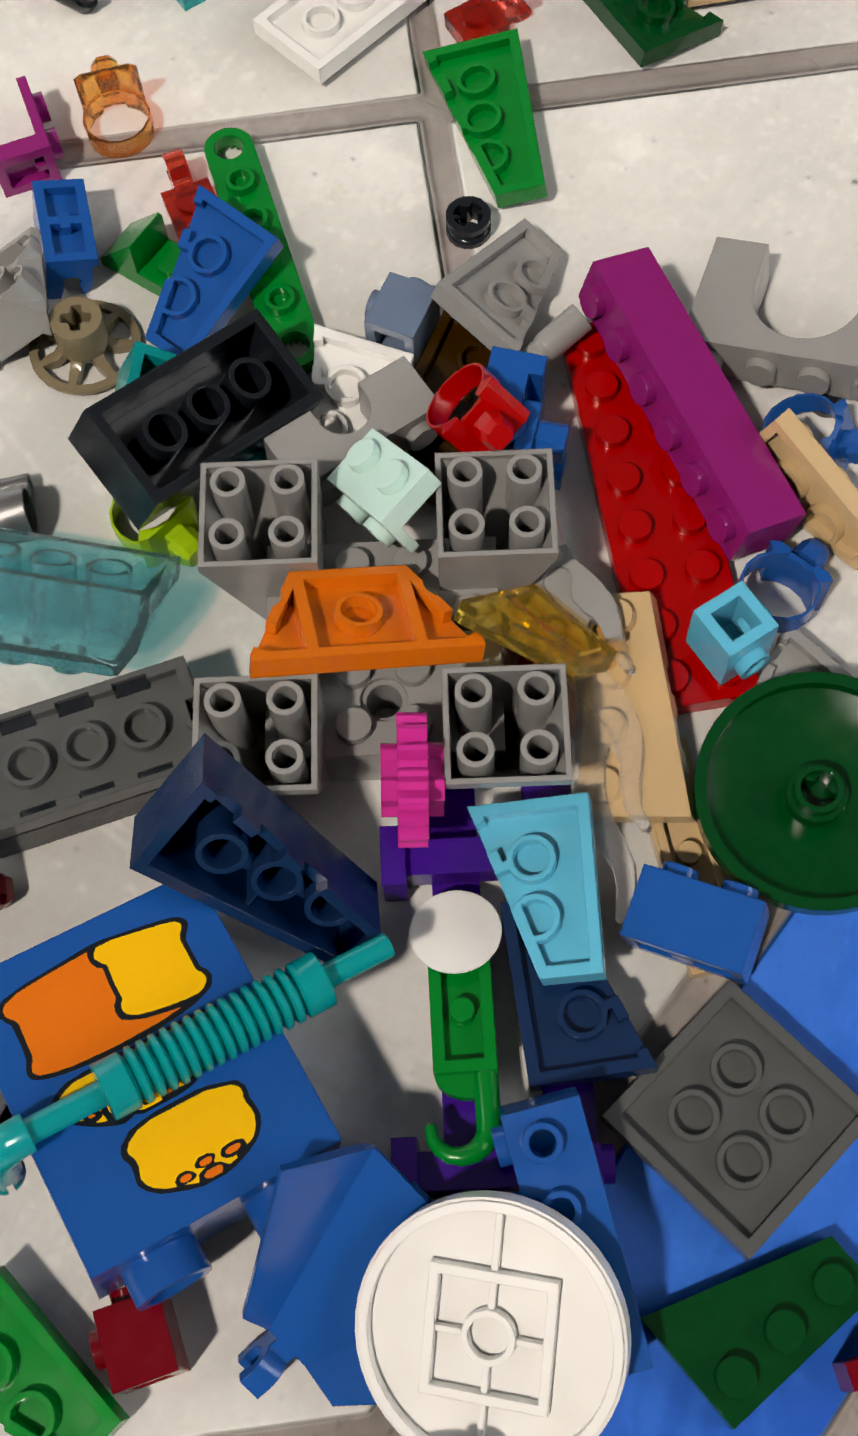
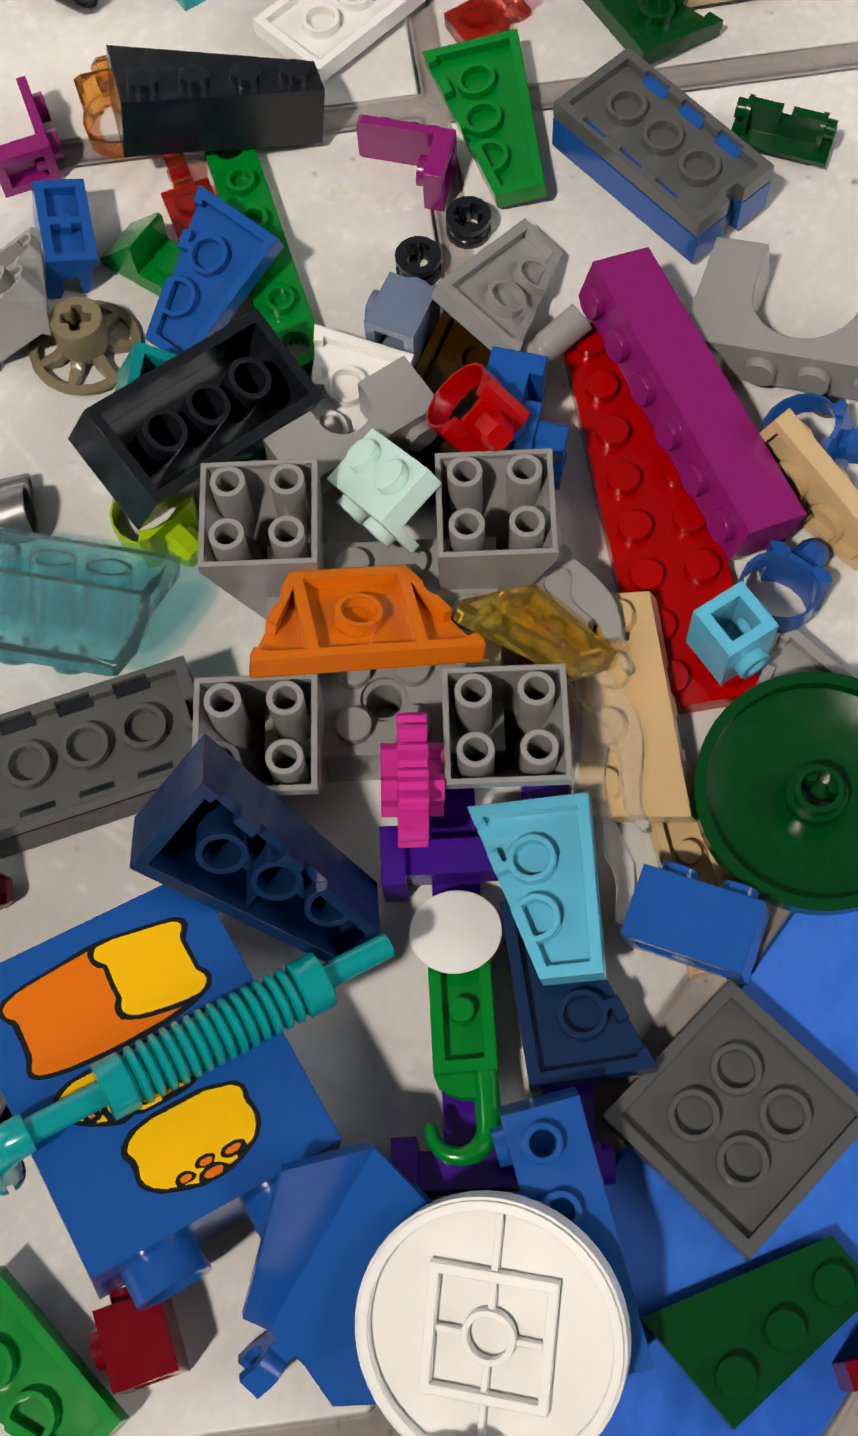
(211, 101): none -> black wedge
(416, 144): none -> magenta bracket
(419, 248): none -> black bush
(660, 154): none -> dark grey piece
(798, 137): none -> dark green hinge

